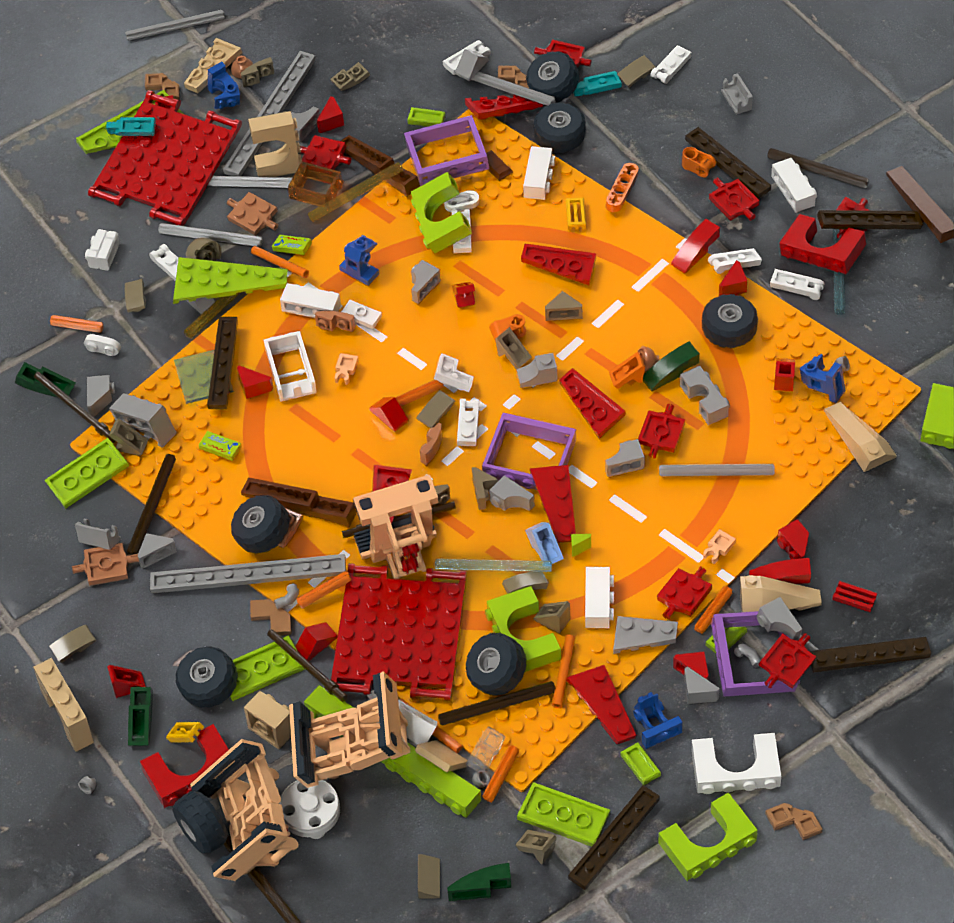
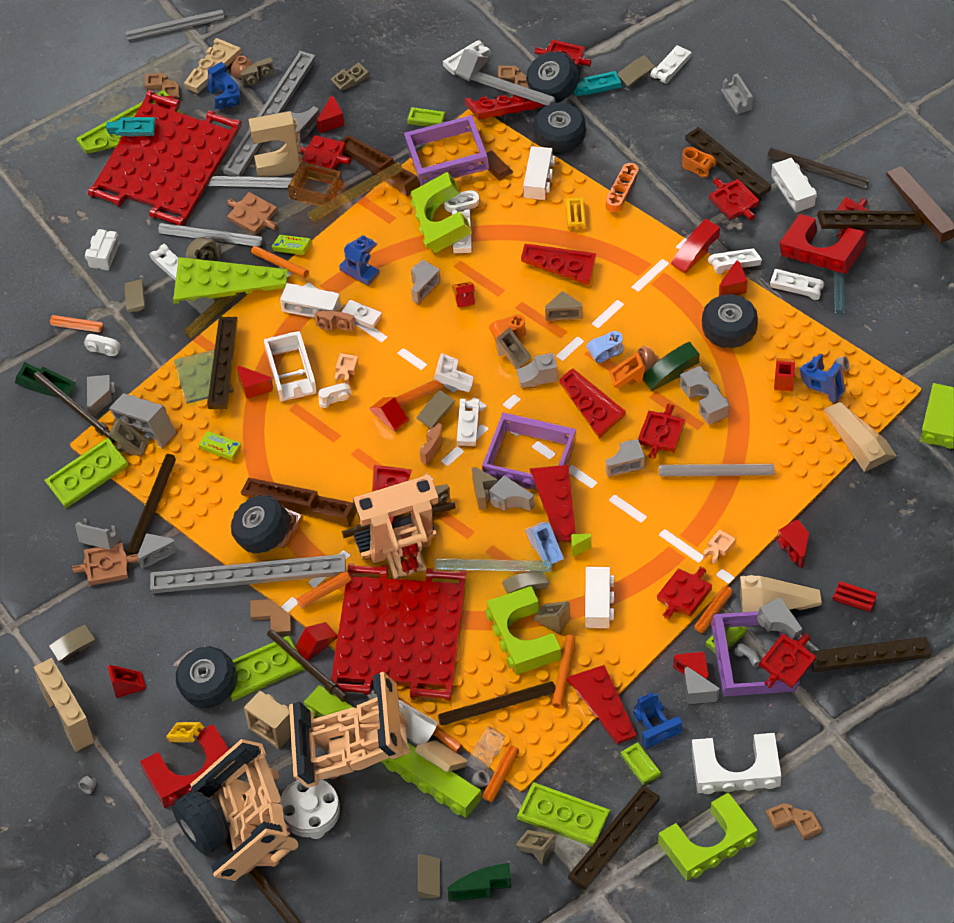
(140, 716): dark green slope -> none
(290, 597): light grey arm -> none
(333, 394): none -> white plate
(495, 664): black wheel -> none
(603, 348): none -> light blue piece
(641, 632): light grey wing -> none
(790, 571): red slope -> none

